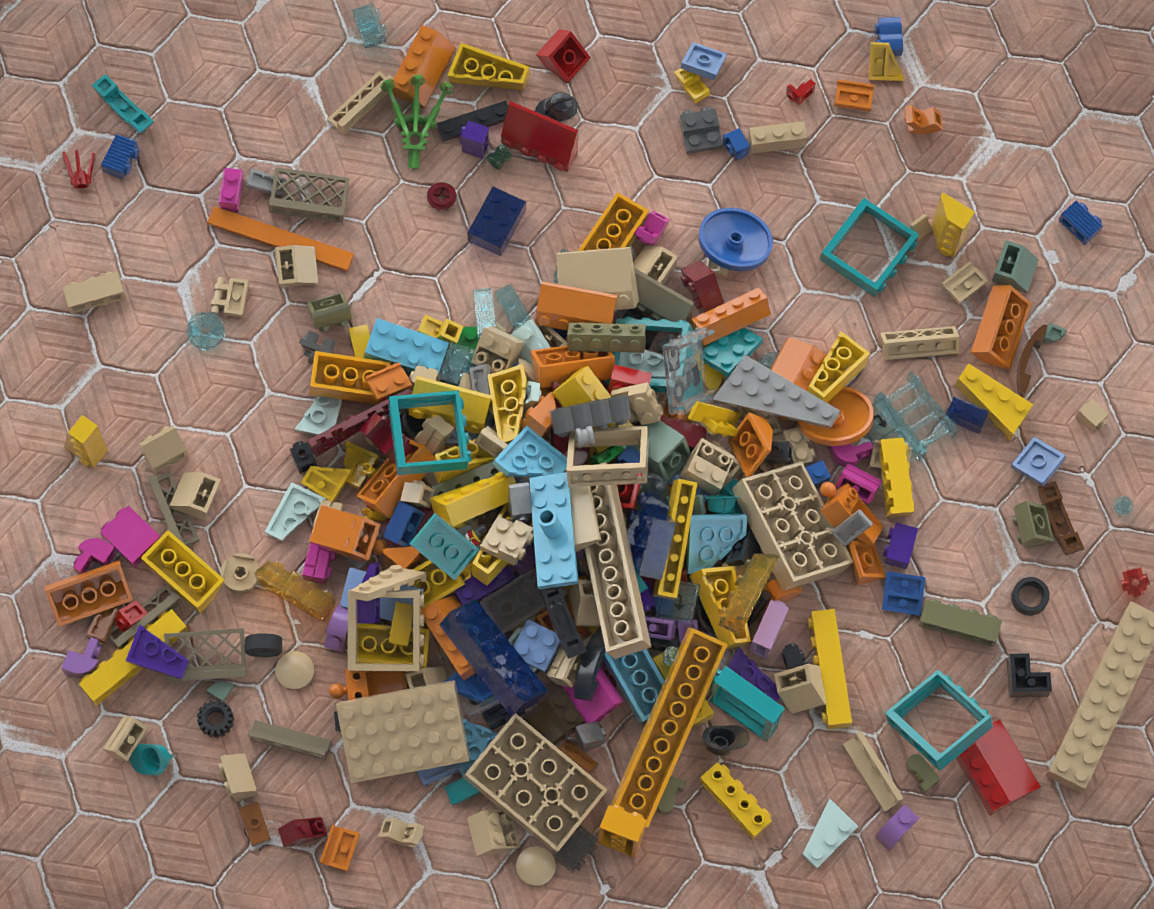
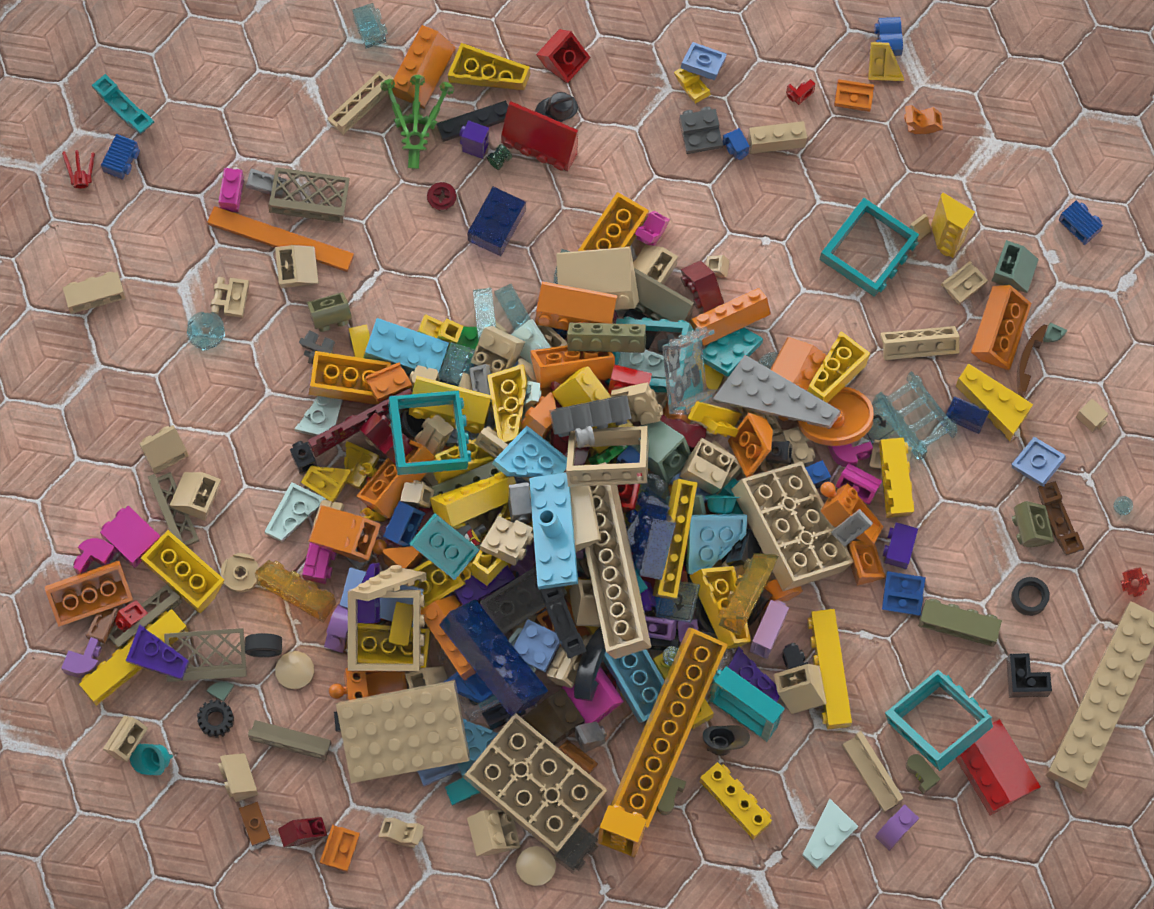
(86, 442): yellow wedge -> none
(735, 239): dish -> none

